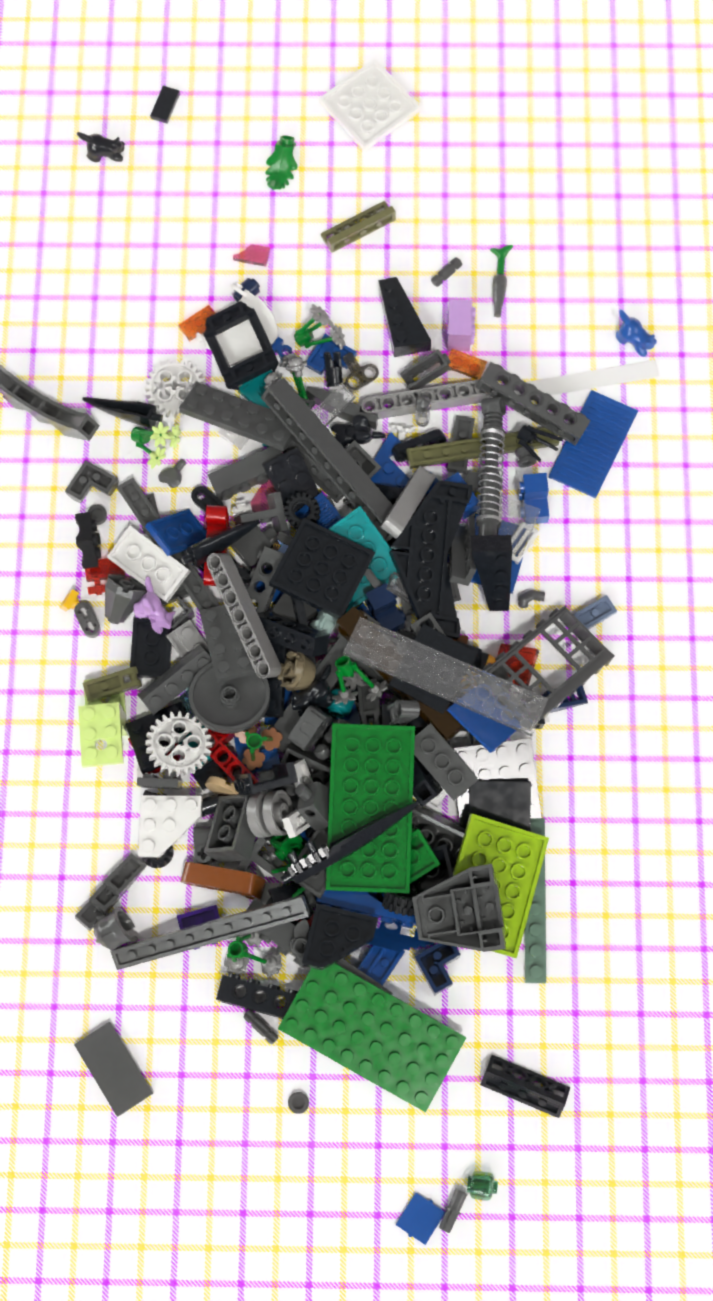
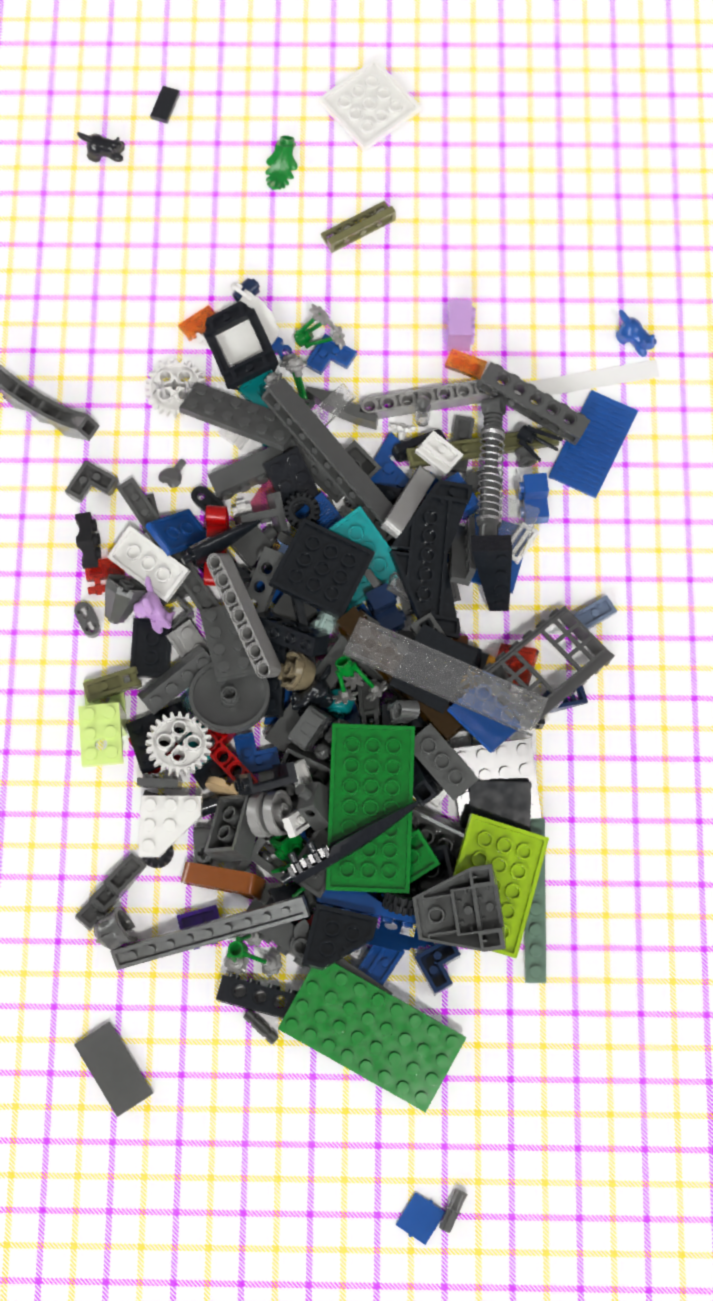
(70, 600): yellow plate -> none
(99, 513): dark grey tile -> none
(131, 411): black piece -> none
(143, 436): yellowish green plant -> none
(254, 255): clear pink tile -> none
(254, 741): nougat plant -> none
(298, 1103): dark grey tile -> none
(333, 374): black hinge -> none
(358, 373): clear smoke beam -> none
(359, 431): black animal -> none
(402, 322): black wedge -> none
(424, 364): dark grey window -> none
(439, 453): none -> white plate
(446, 272): dark grey axle -> none
(482, 1185): clear green head -> none
(500, 281): dark grey piece -> none
(523, 1089): black fence -> none
(528, 596): dark grey arm -> none

